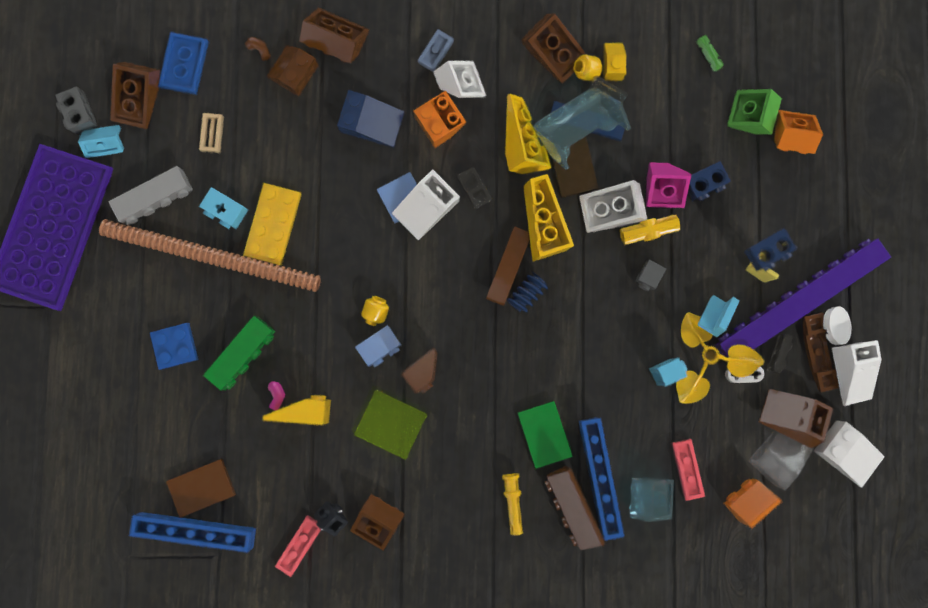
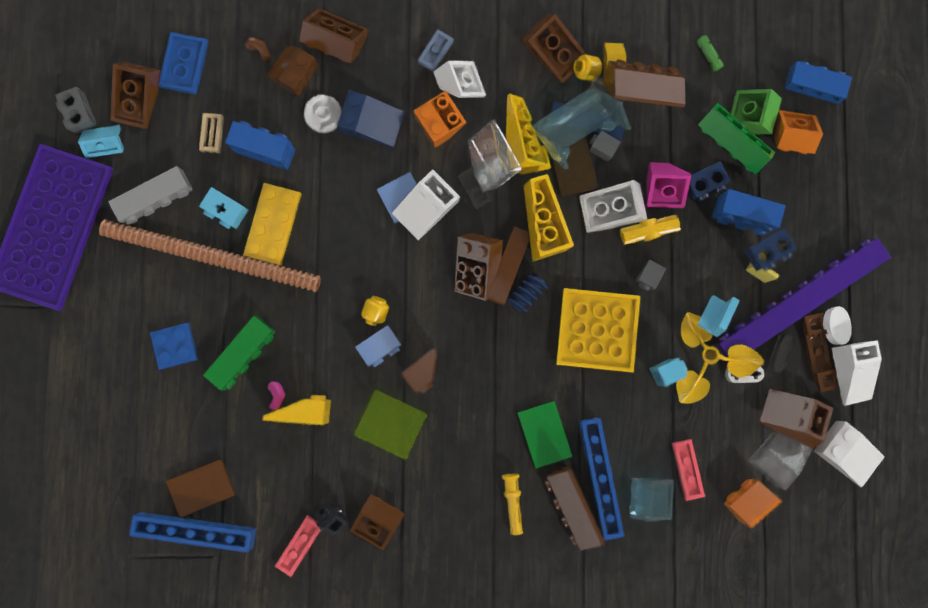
(260, 144): none -> blue brick
(322, 113): none -> white tile
(477, 264): none -> reddish brown slope
(492, 157): none -> clear slope
(598, 330): none -> yellow plate
(604, 145): none -> dark grey brick
(645, 83): none -> reddish brown slope
(736, 139): none -> green brick
(748, 212): none -> blue brick
(818, 82): none -> blue brick

